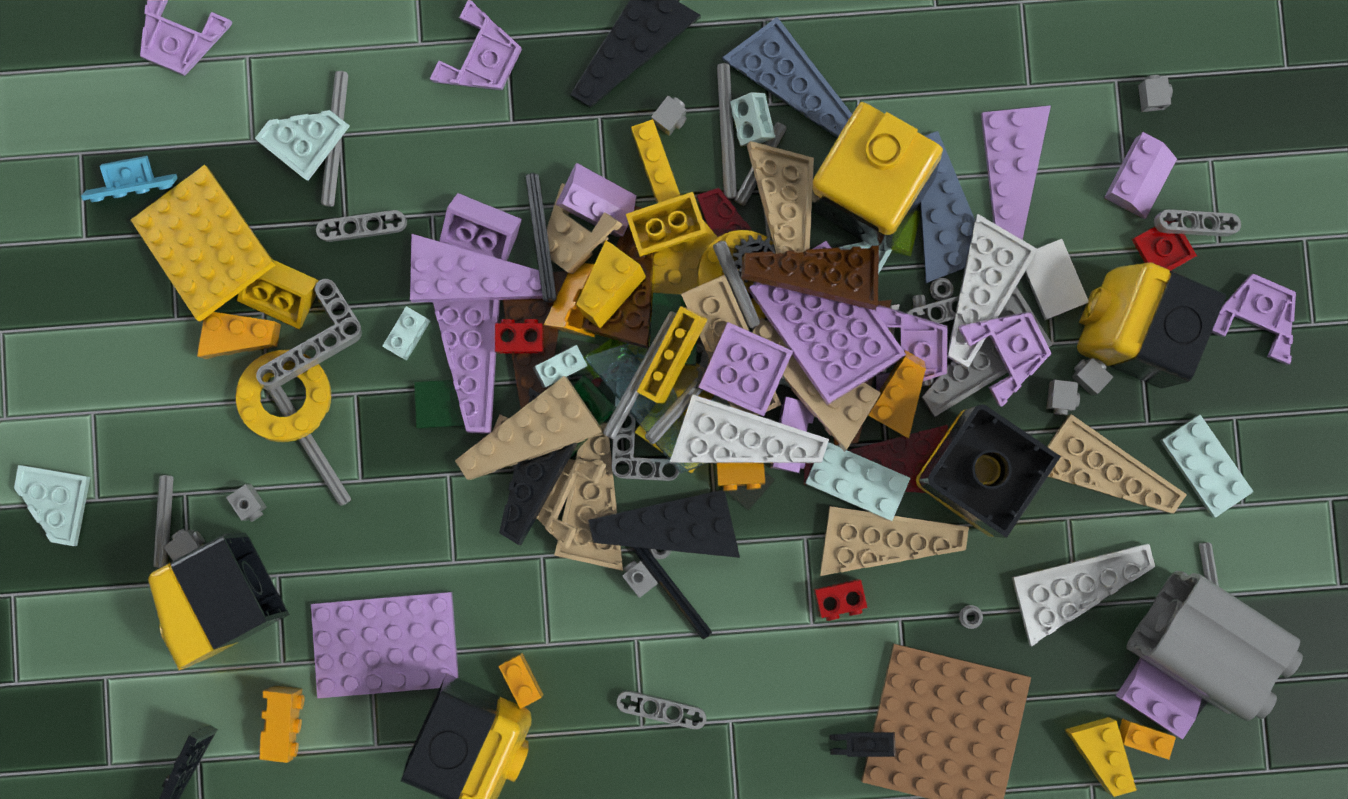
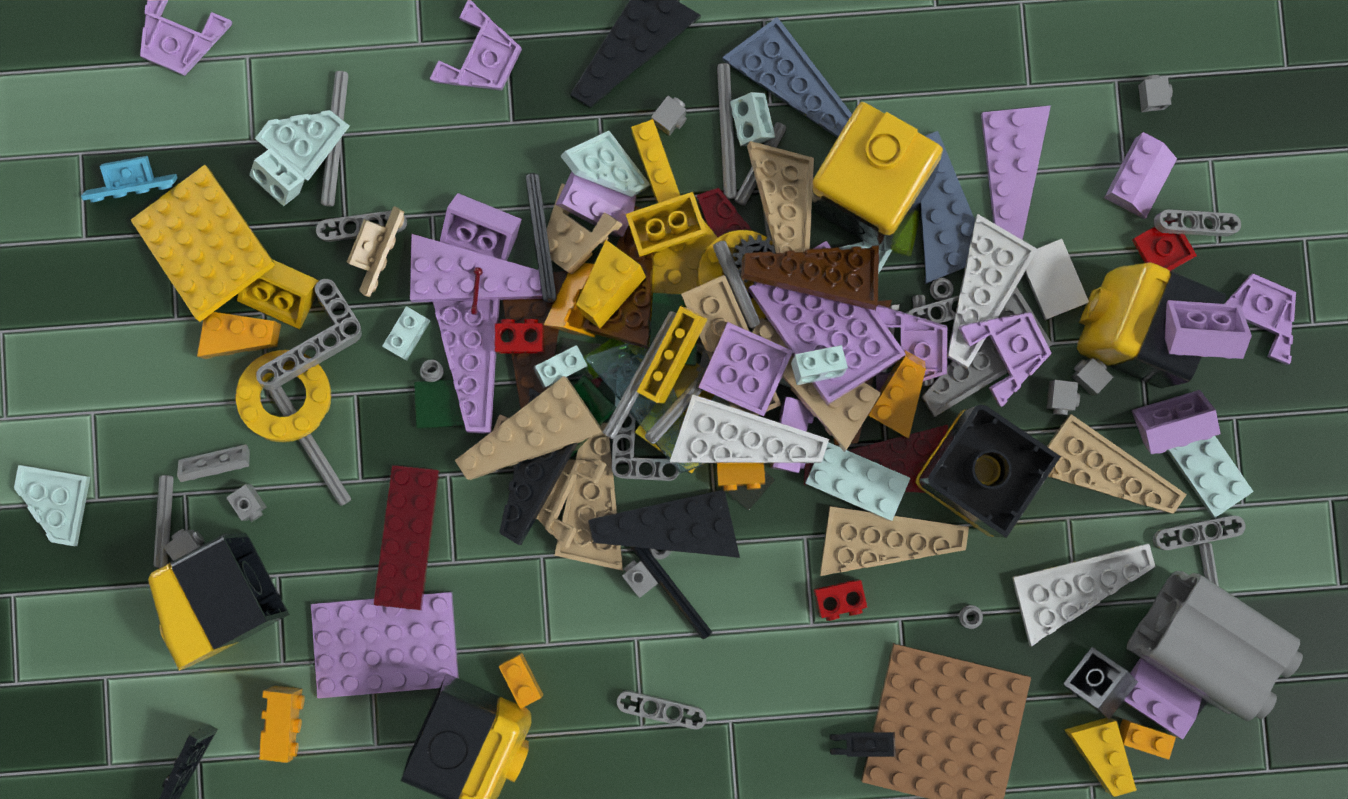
(213, 463): none -> light grey plate
(276, 177): none -> light aqua brick
(372, 248): none -> tan bracket
(406, 538): none -> dark red plate
(431, 366): none -> light grey plate
(477, 272): none -> dark red hinge
(606, 164): none -> light aqua plate
(819, 365): none -> light aqua brick
(1100, 682): none -> black brick
(1176, 422): none -> lavender slope
(1198, 530): none -> light grey beam
(1206, 329): none -> lavender slope

